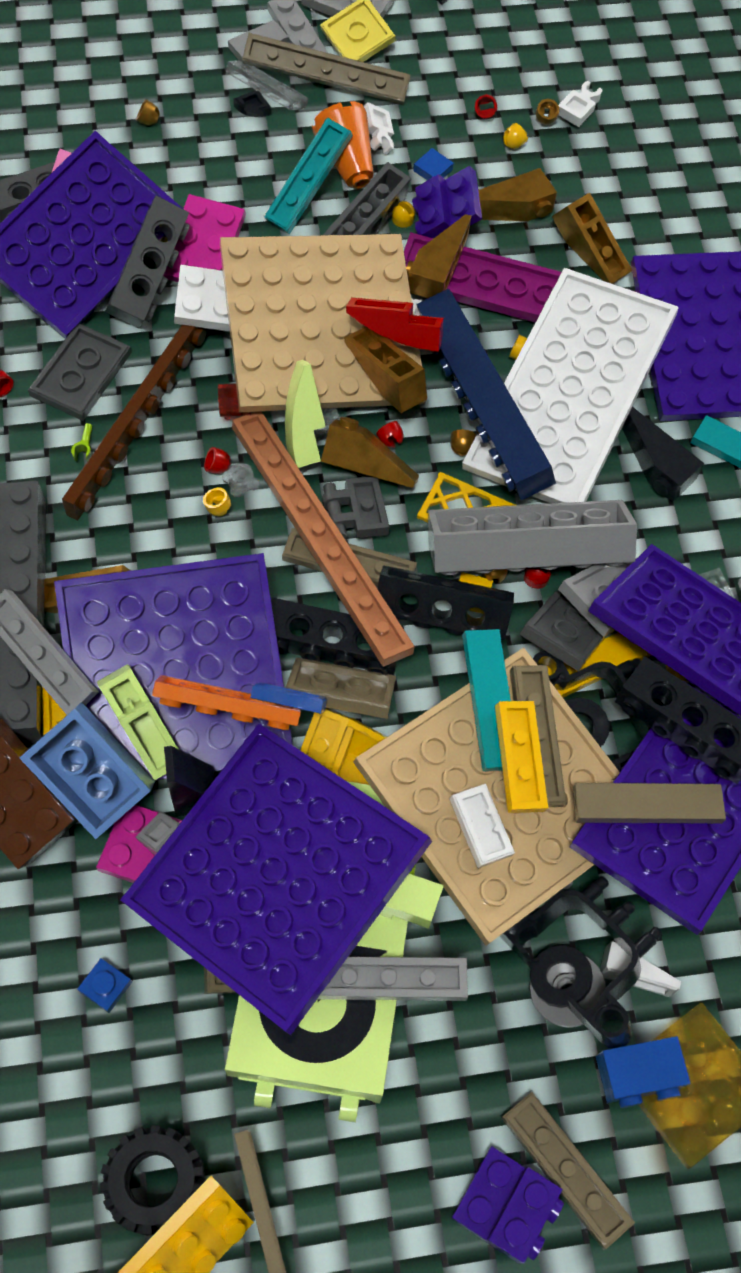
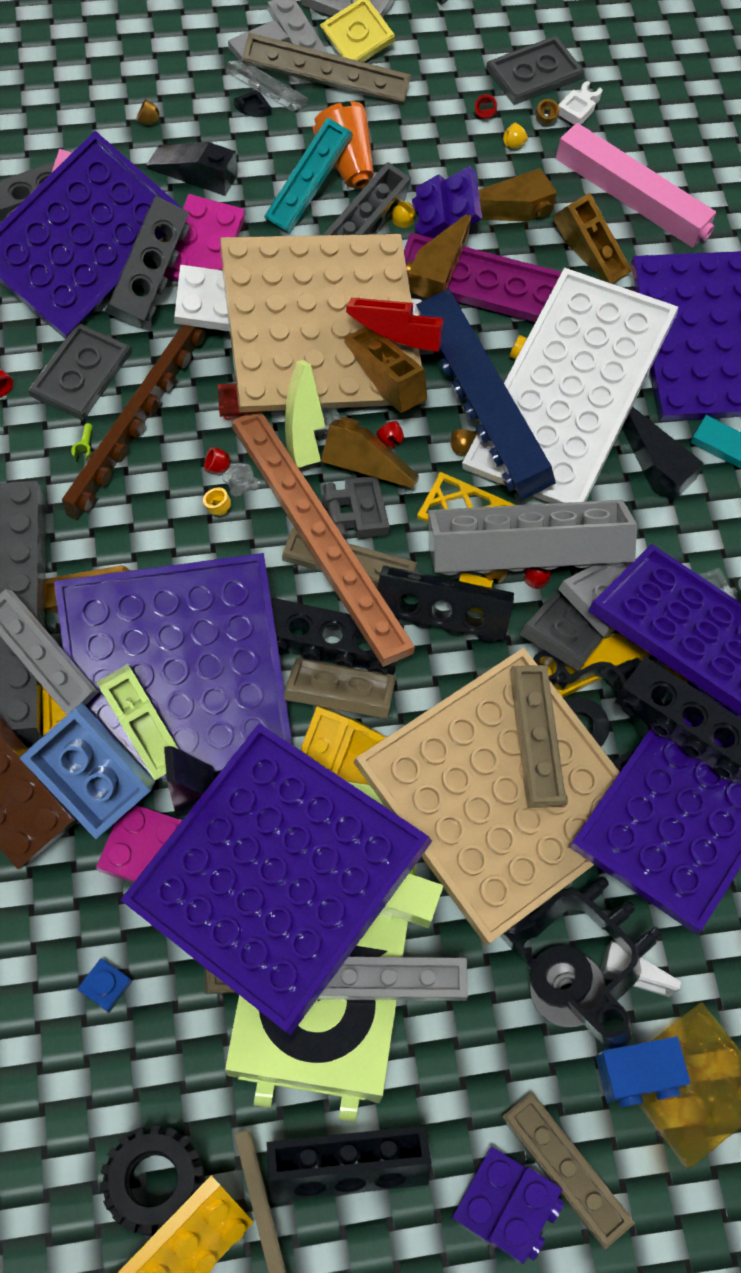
(157, 832): light grey slope -> none
(197, 164): none -> black slope
(211, 699): orange plate -> none
(289, 697): blue tile -> none
(348, 1163): none -> black brick
(379, 127): white plate -> none
(433, 164): blue tile -> none
(481, 825): white plate -> none
(487, 688): teal tile -> none
(521, 757): yellow plate -> none
(535, 70): none -> dark grey tile
(636, 185): none -> bright pink brick
(648, 803): dark tan tile -> none

